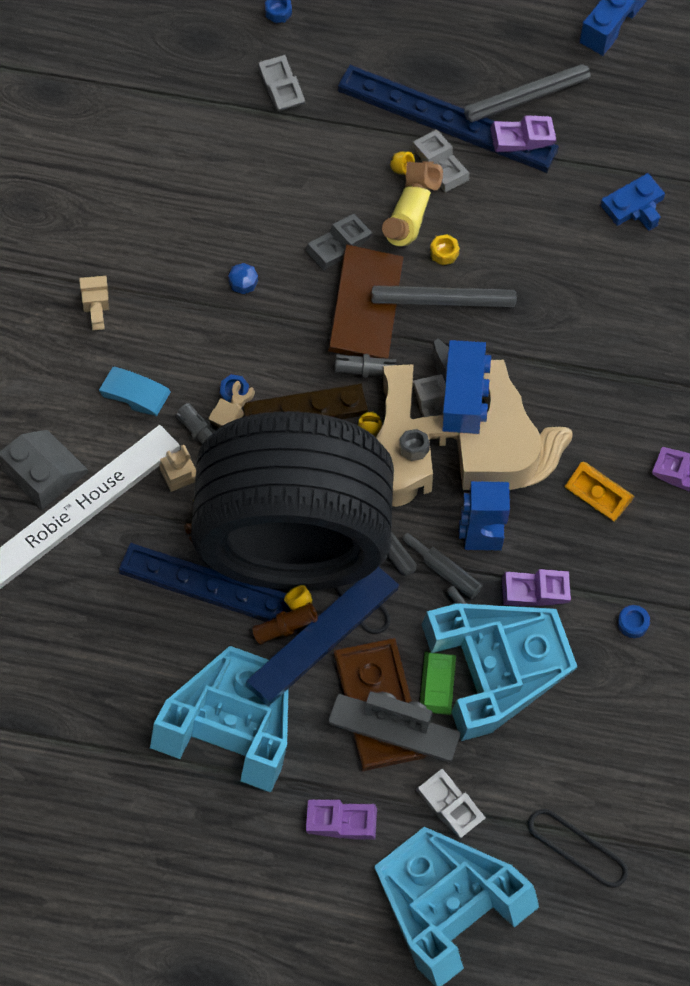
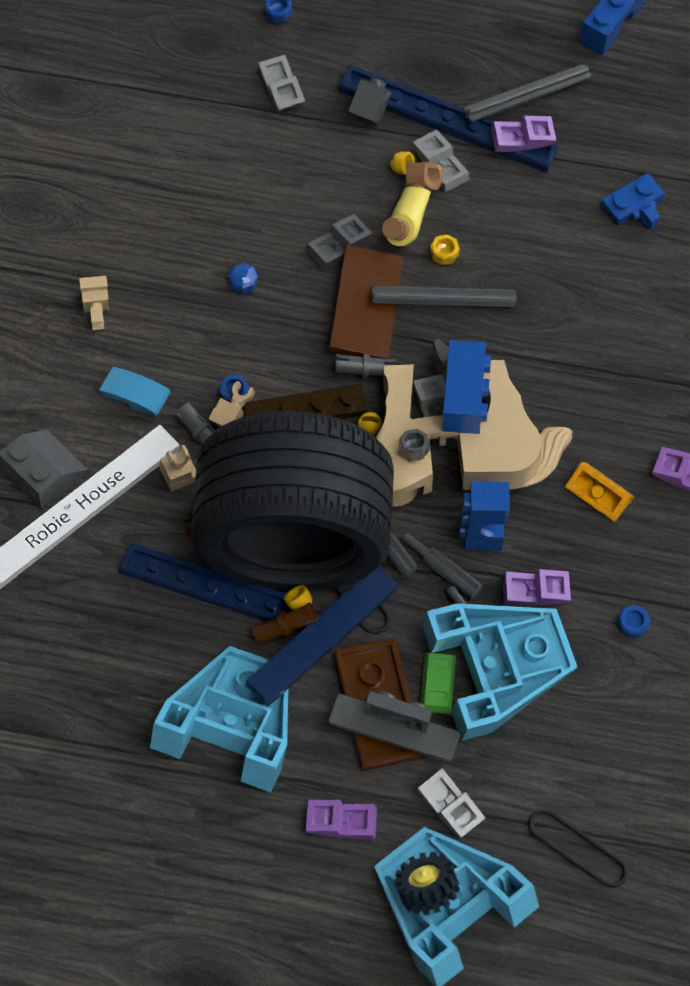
(370, 100): none -> dark grey brick
(427, 883): none -> black wheel

